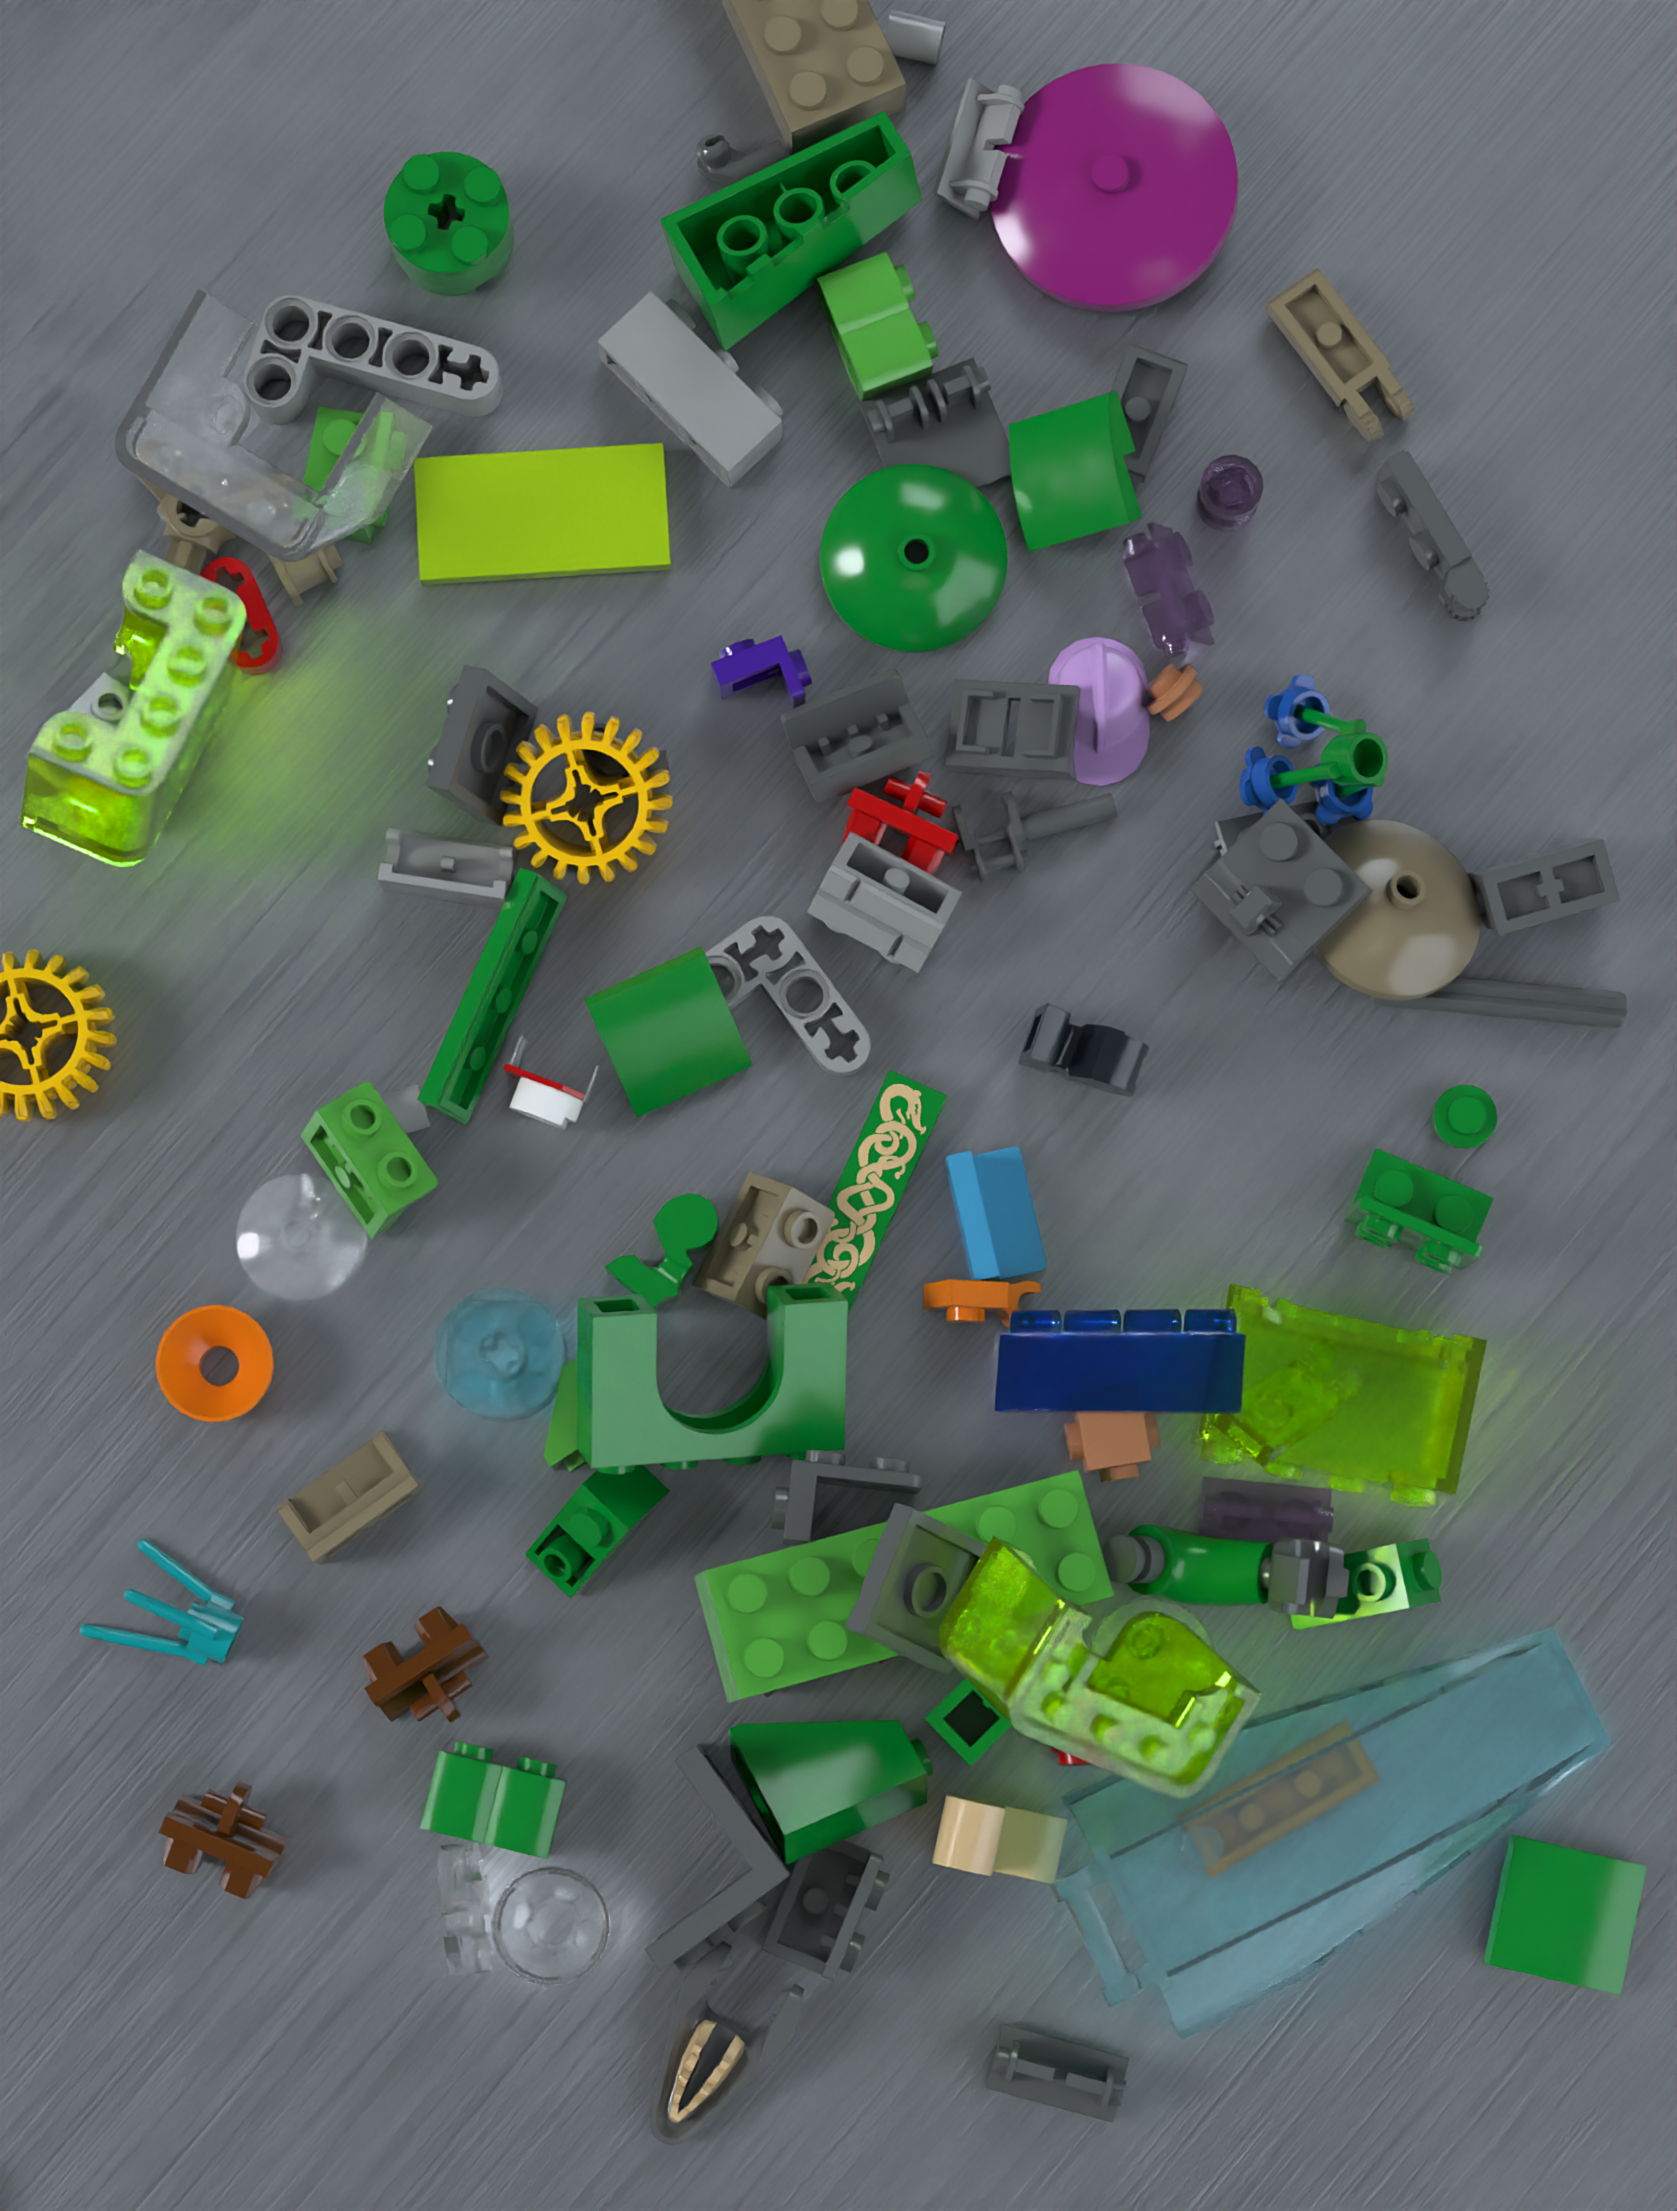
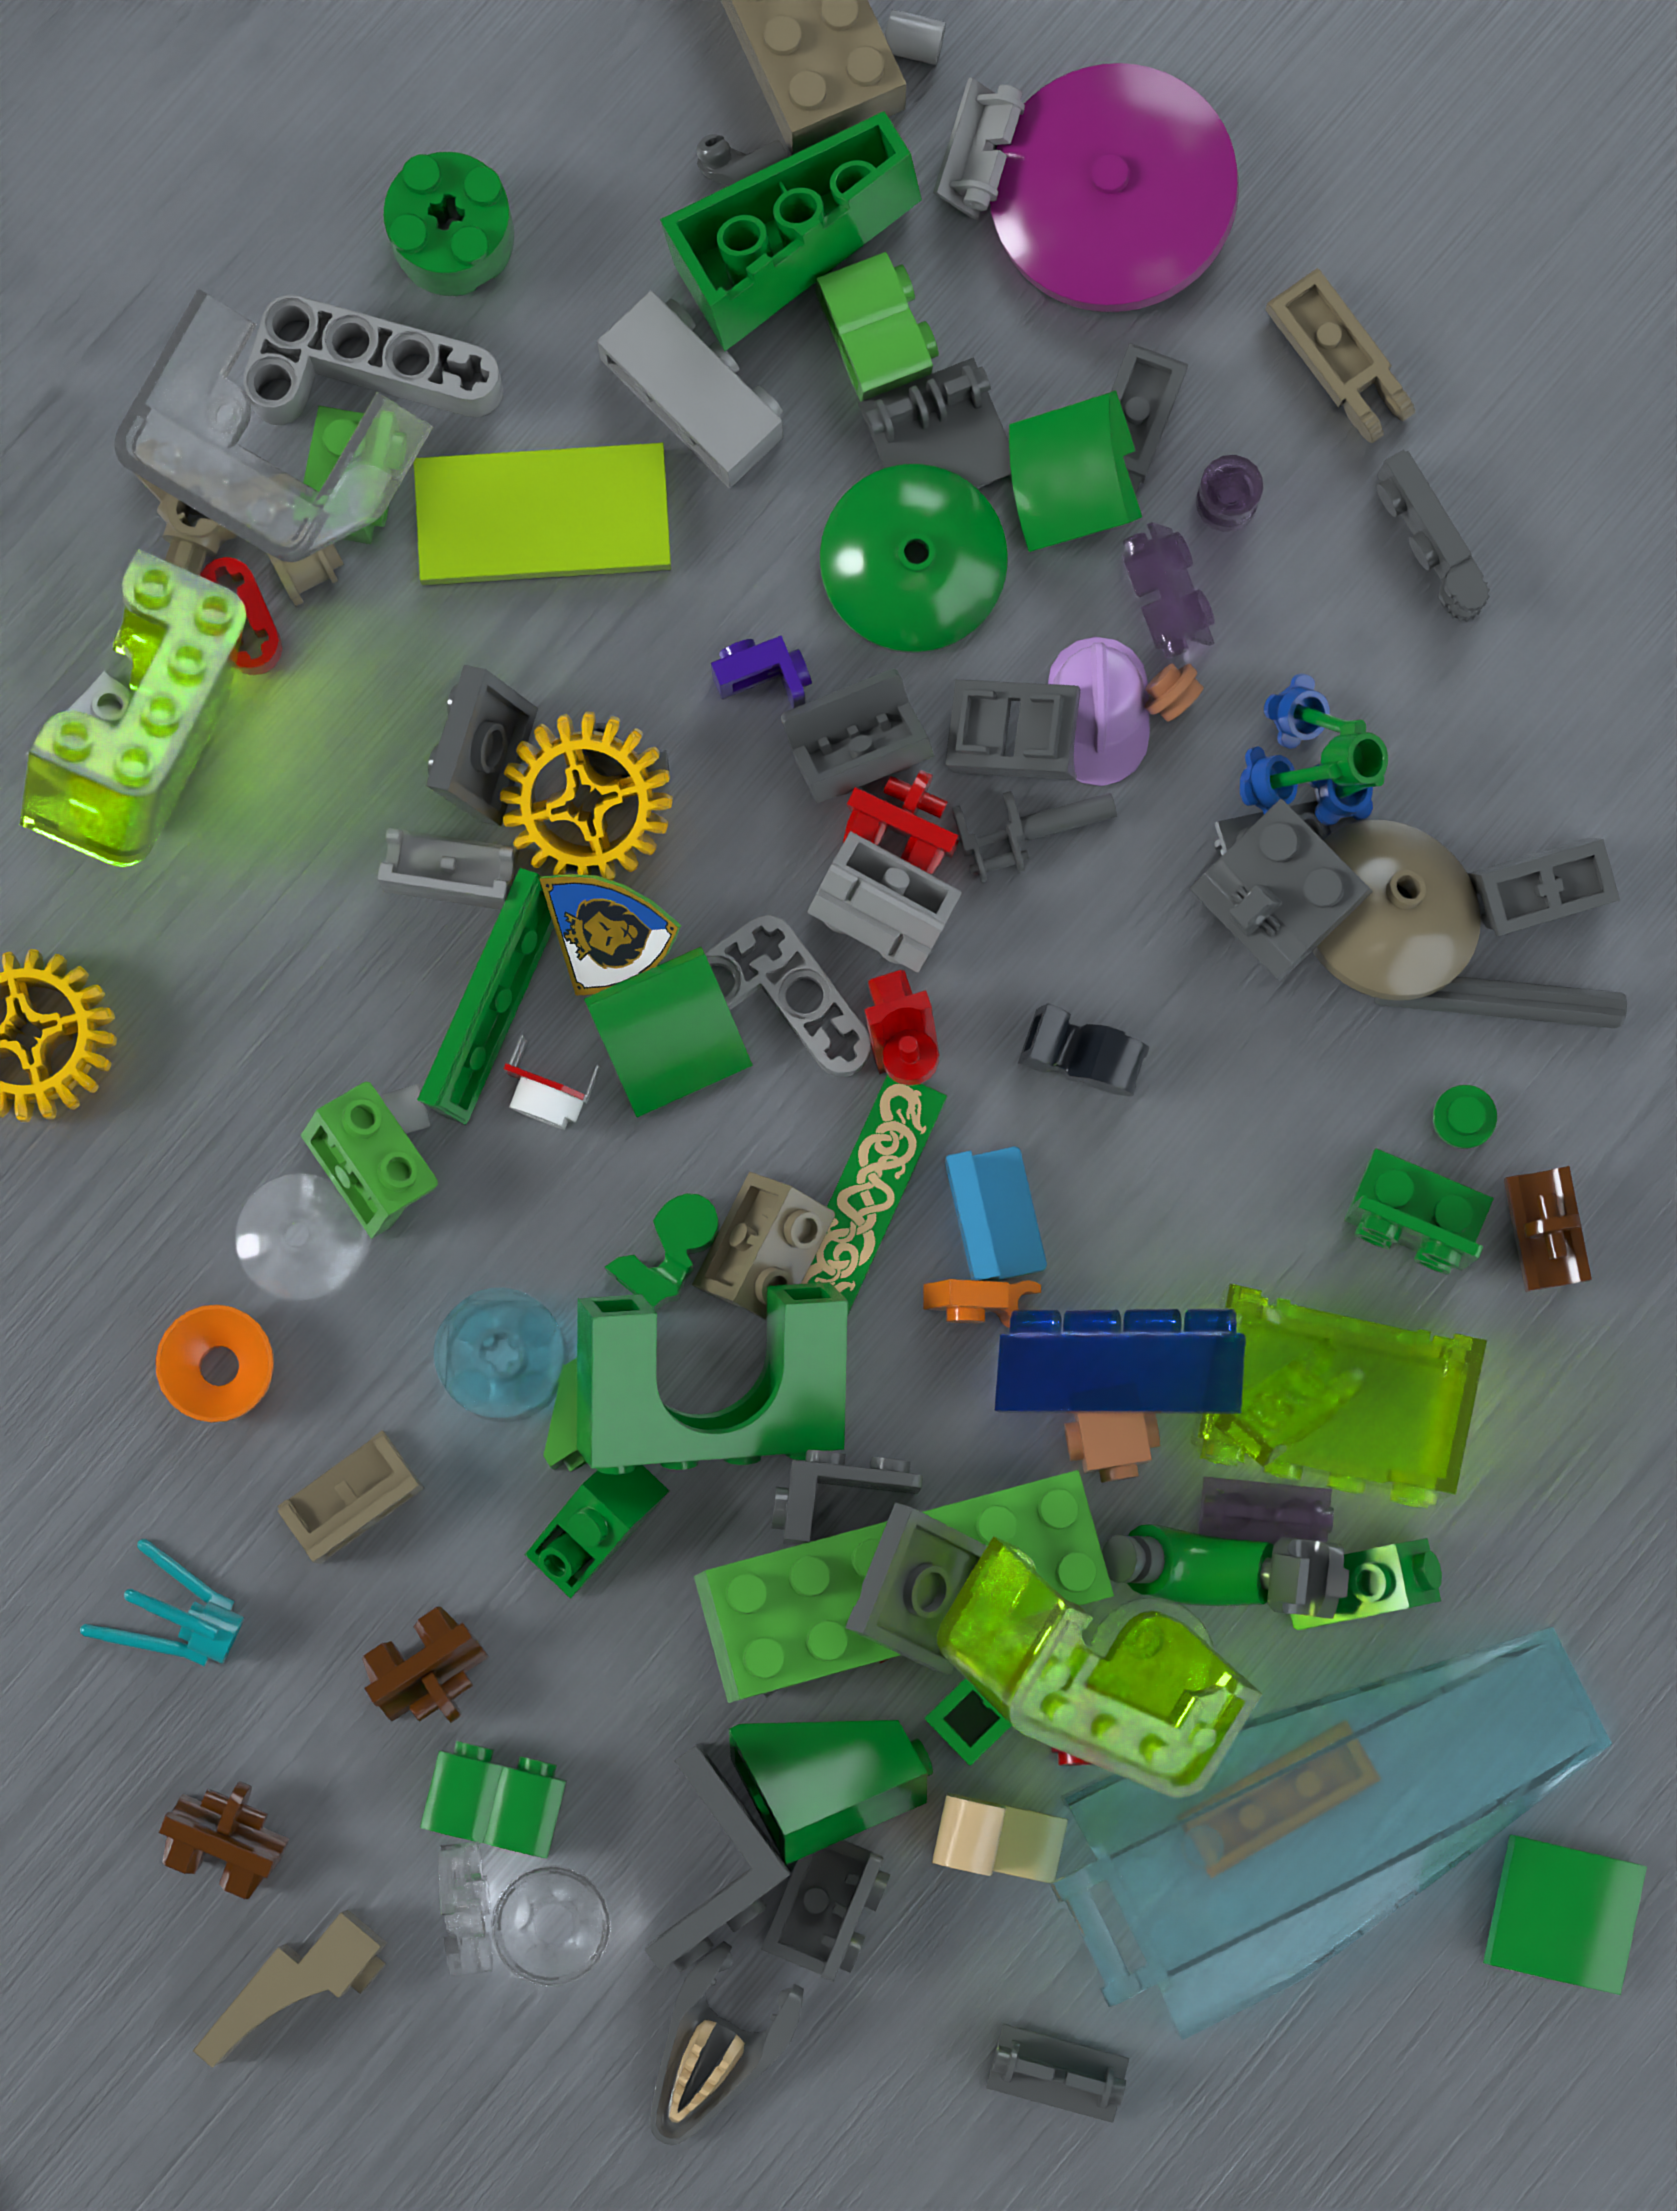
(336, 1962): none -> dark tan slope
(606, 930): none -> shield
(902, 1030): none -> red hips
(1547, 1229): none -> reddish brown hips

